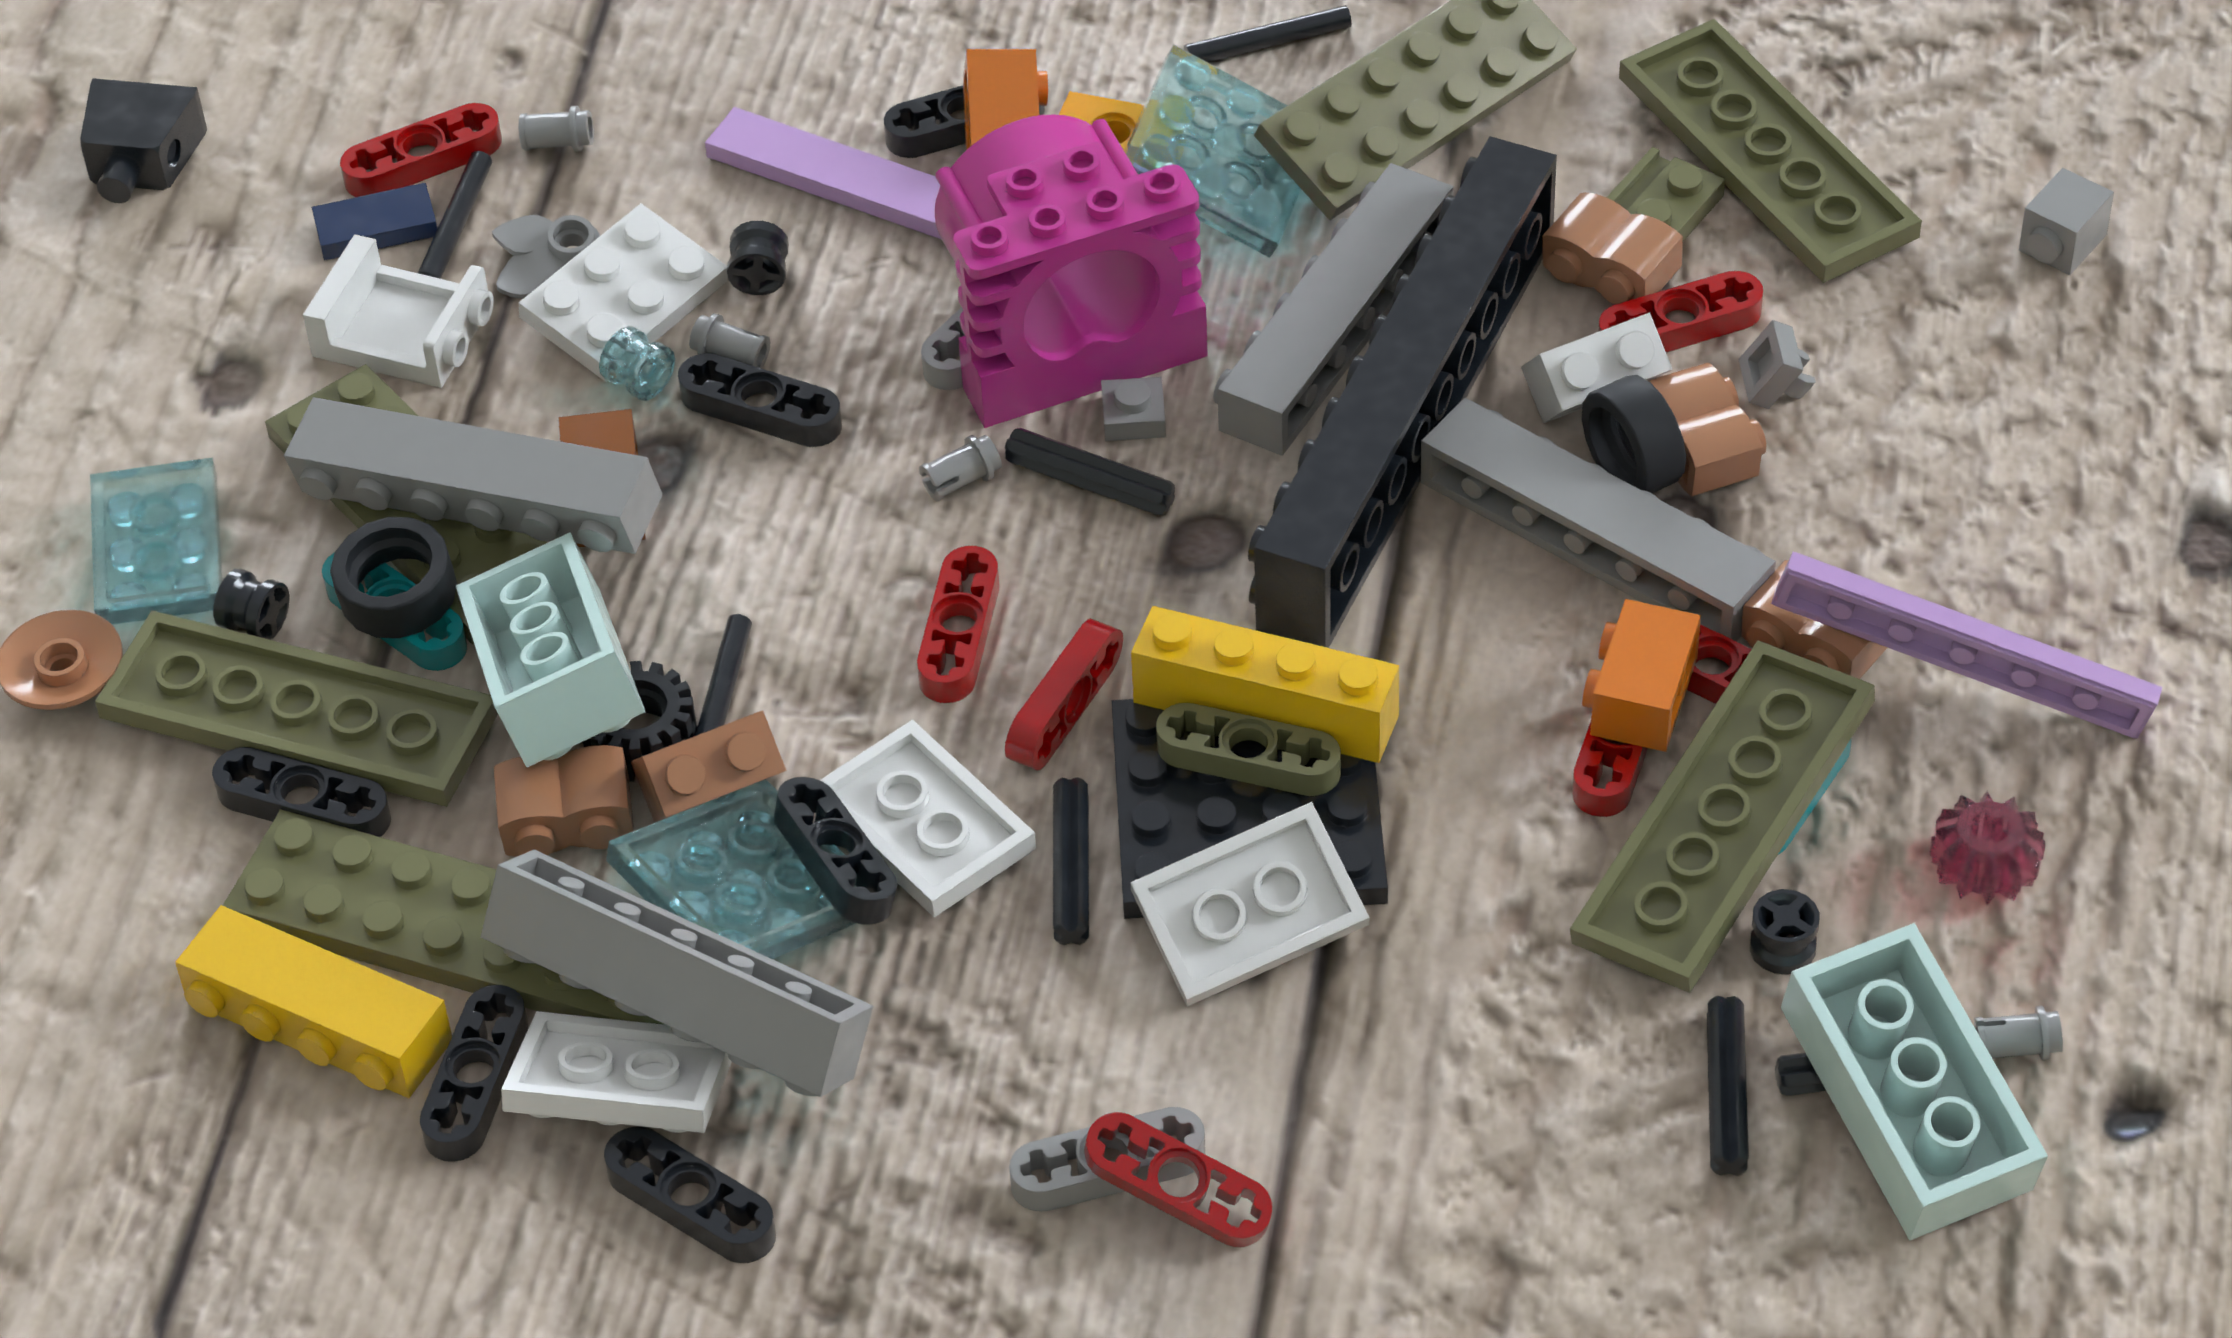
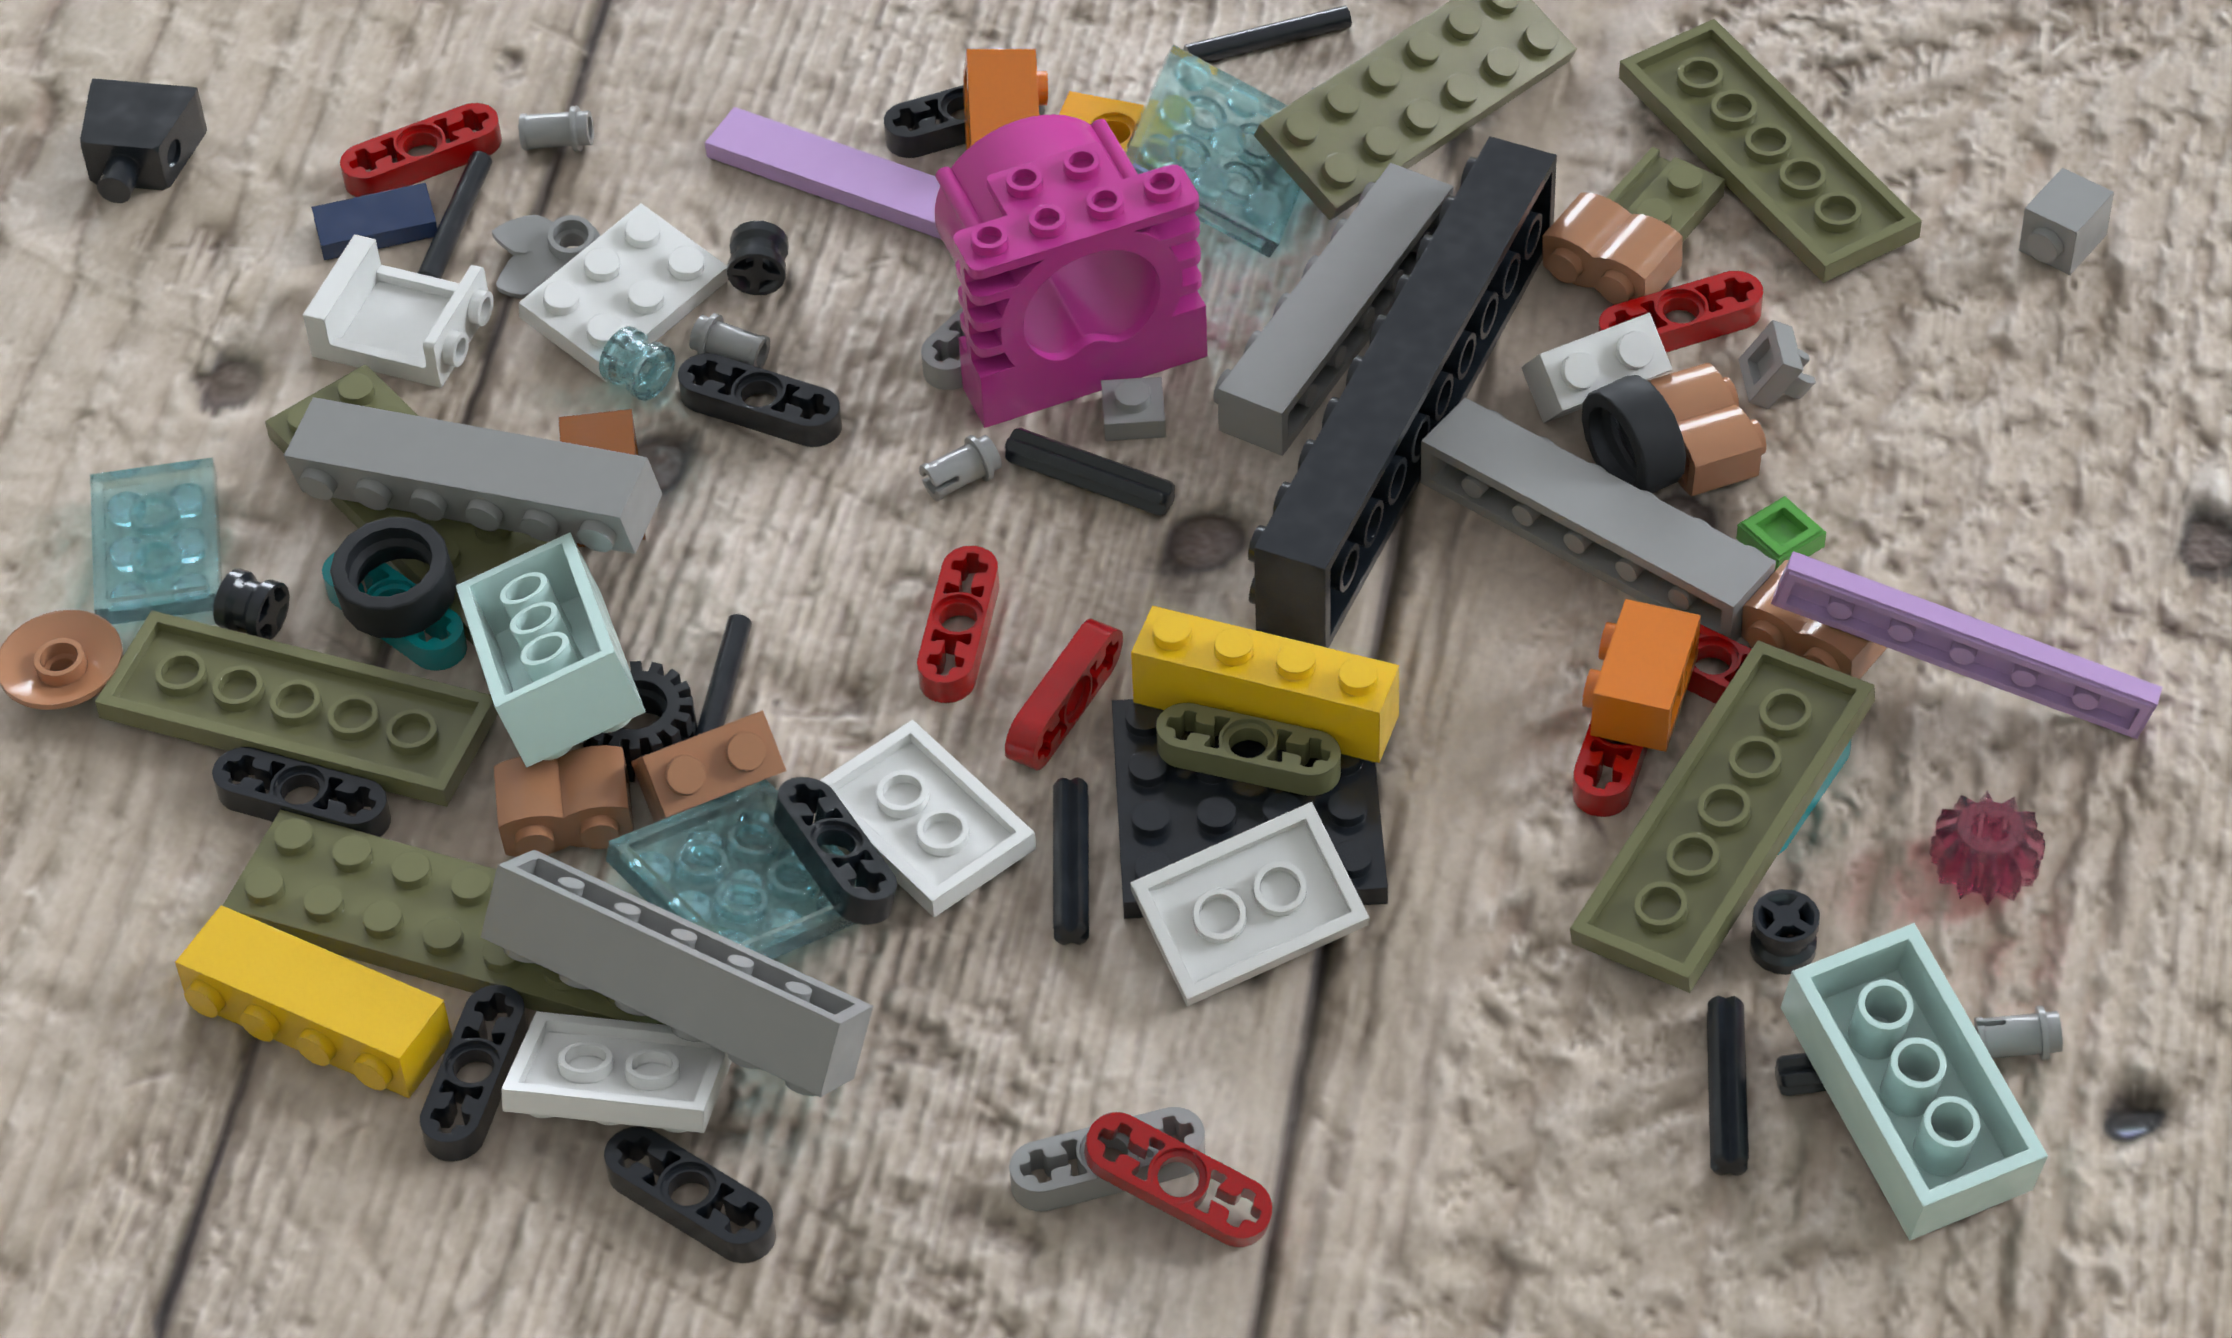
(1780, 531): none -> bright green tile

